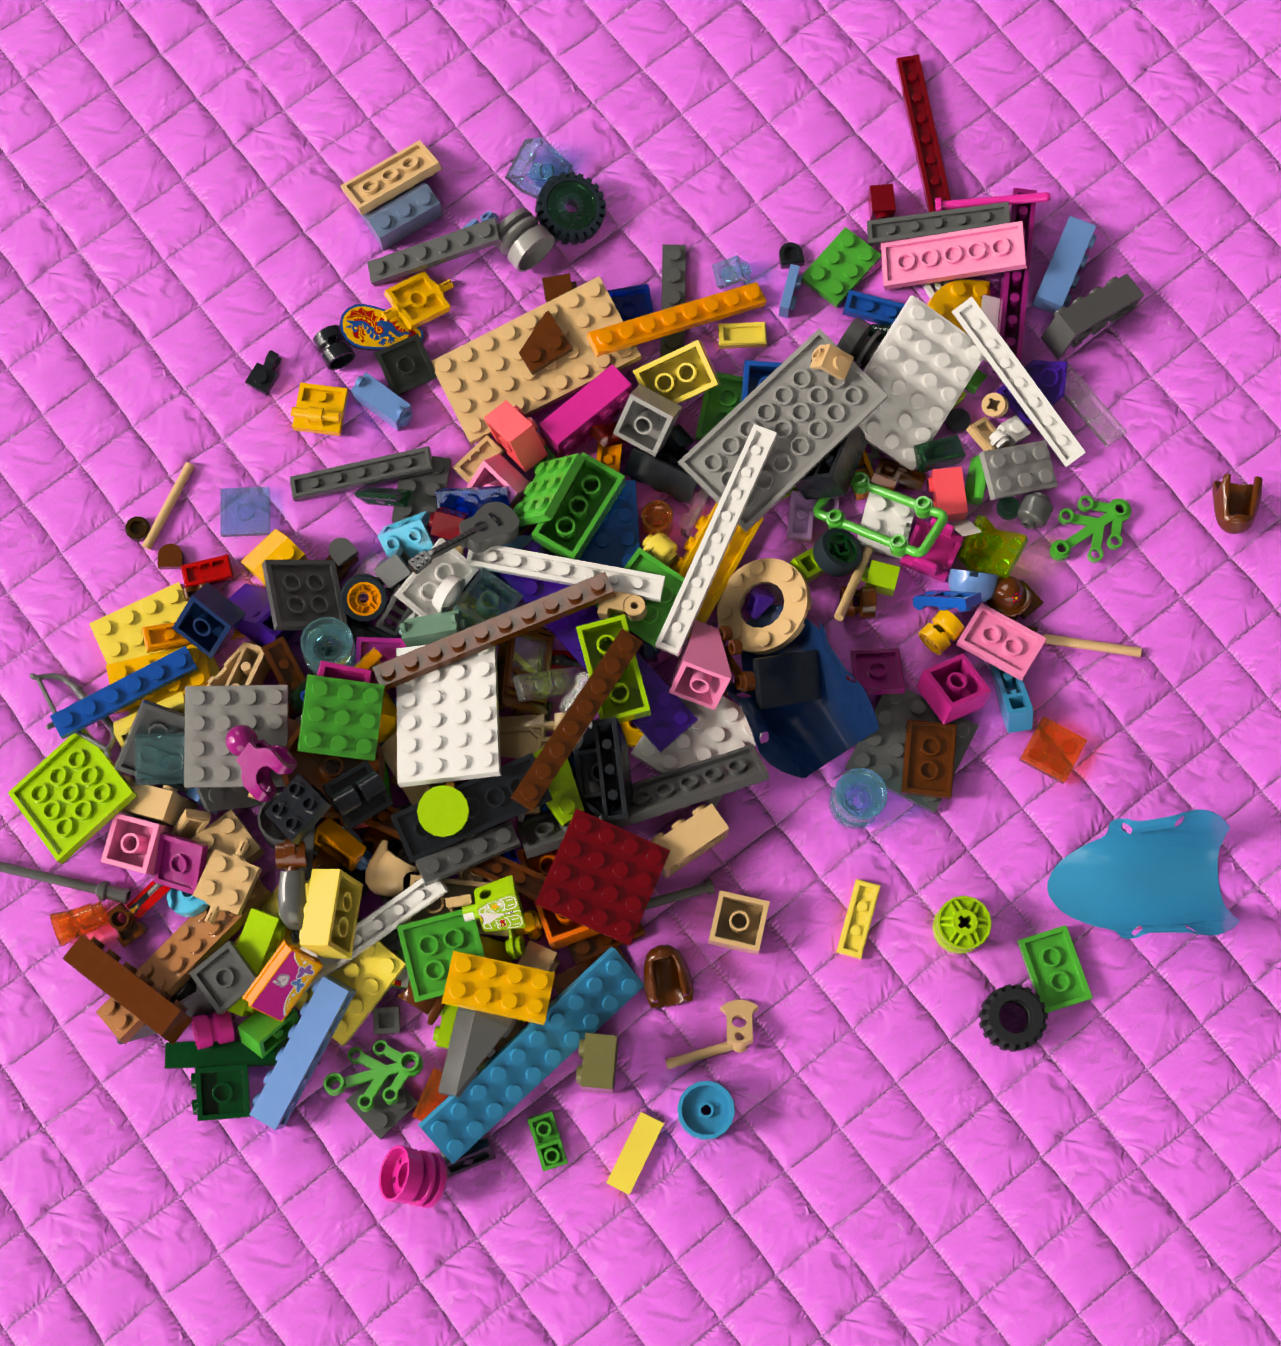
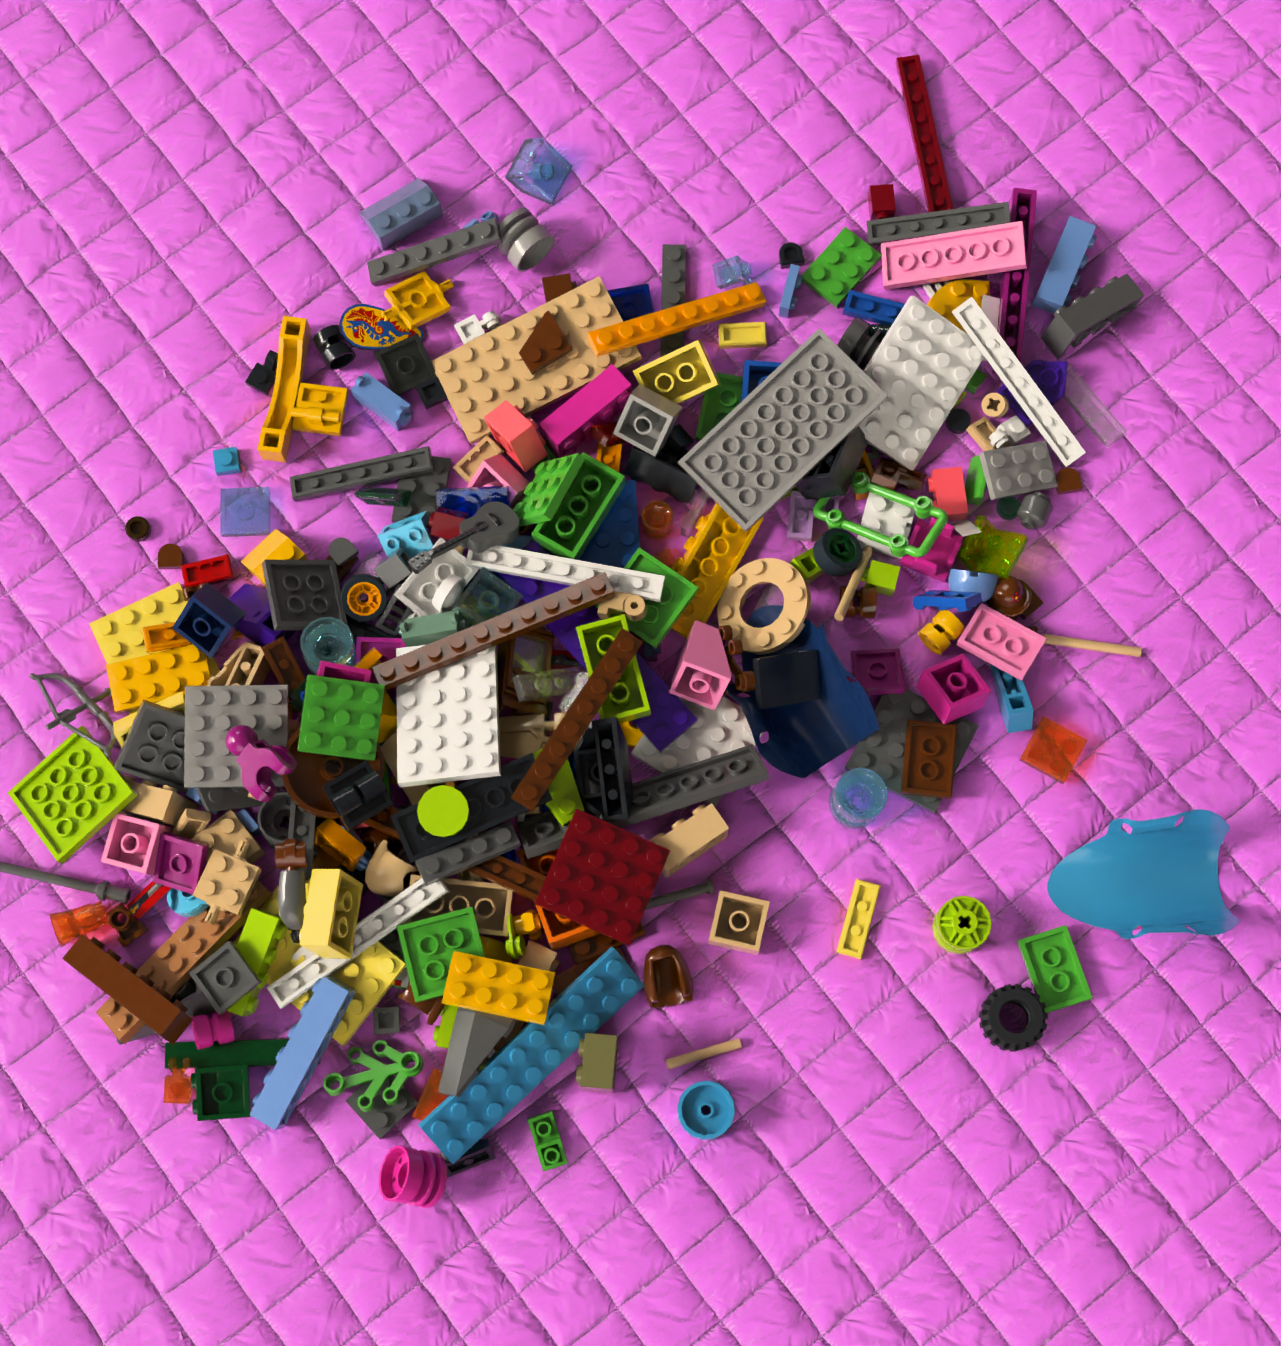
(123, 692): blue plate -> none
(159, 758): clear light blue tile -> none
(168, 506): tan bar -> none
(178, 1086): none -> clear orange plate
(226, 461): none -> dark azure plate
(249, 822): none -> medium blue tile
(265, 1033): bright green slope -> none
(282, 981): piece -> none
(292, 354): none -> yellow arch
(298, 808): black plate -> none
(391, 177): tan plate -> none
(431, 392): none -> black plate
(458, 901): tan tile -> none
(472, 328): none -> white plate
(496, 906): lime torso -> none
(573, 191): wheel -> none
(635, 1153): light yellow tile -> none
(661, 548): light yellow head -> none
(716, 540): white plate -> none
(739, 1036): tan piece -> none
(759, 602): dark purple slope -> none
(831, 360): tan bracket -> none
(938, 453): clear green slope -> none
(1012, 199): dark pink bar -> none
(1068, 481): none -> reddish brown tile
(1093, 526): bright green plant -> none
(1236, 504): reddish brown hair -> none

